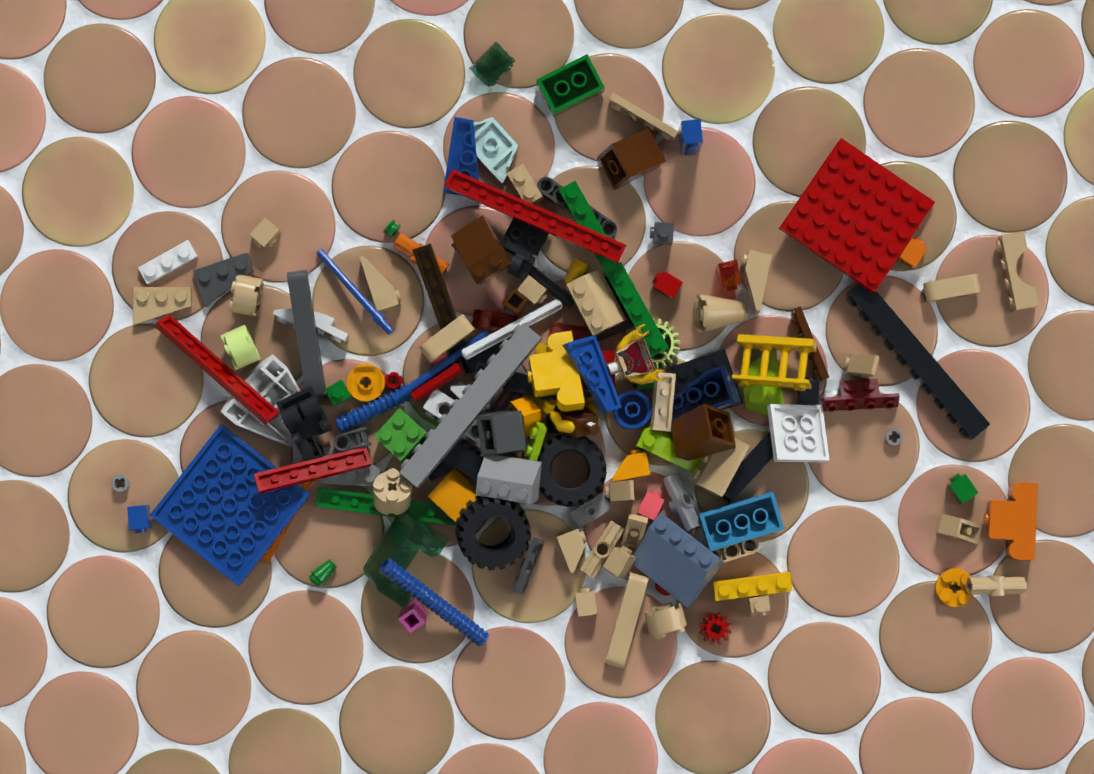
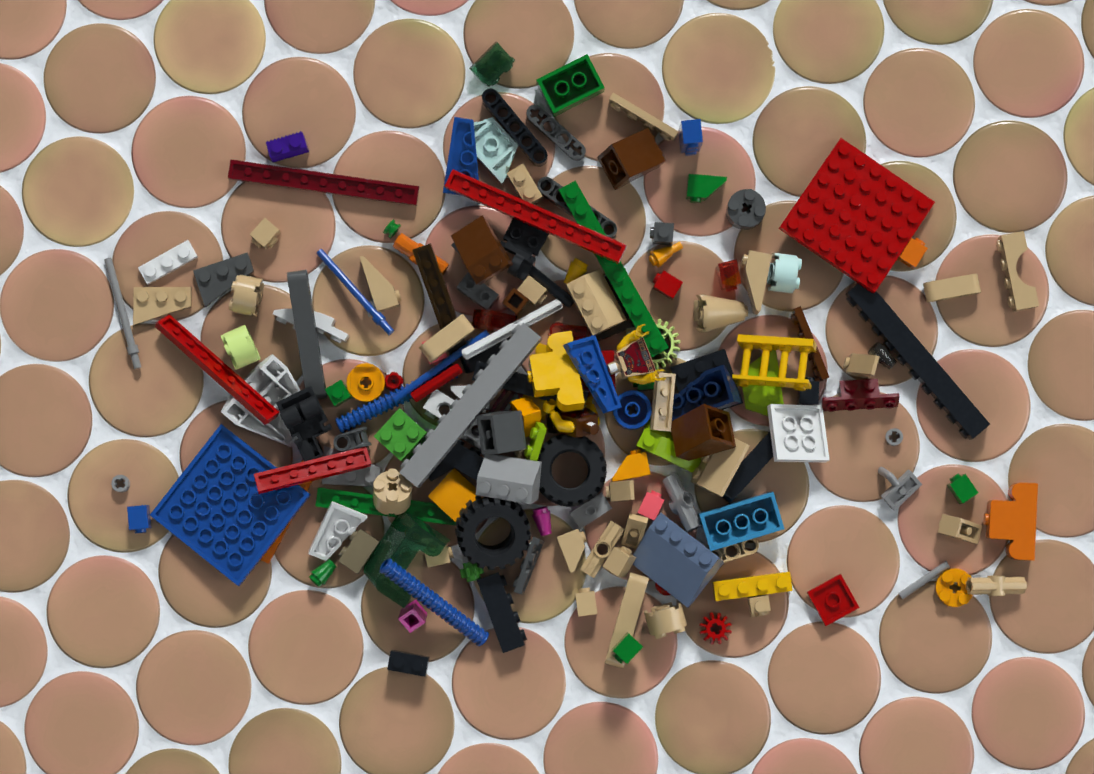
(132, 349): none -> light grey bar
(287, 147): none -> dark purple brick
(323, 182): none -> dark red plate
(334, 529): none -> white wing
(358, 551): none -> dark tan brick
(408, 663): none -> black brick
(442, 558): none -> tan brick
(471, 572): none -> bright green gear
(480, 294): none -> dark grey brick
(501, 613): none -> black brick
(511, 119): none -> black beam
(542, 520): none -> dark pink cone
(558, 130): none -> dark grey beam
(626, 649): none -> green brick
(660, 256): none -> light orange cone
(703, 186): none -> green slope
(745, 220): none -> dark grey brick
(784, 273): none -> light aqua brick
(833, 599): none -> red plate
(885, 358): none -> clear smoke cone
(900, 489): none -> light grey plate
(923, 580): none -> light grey bar

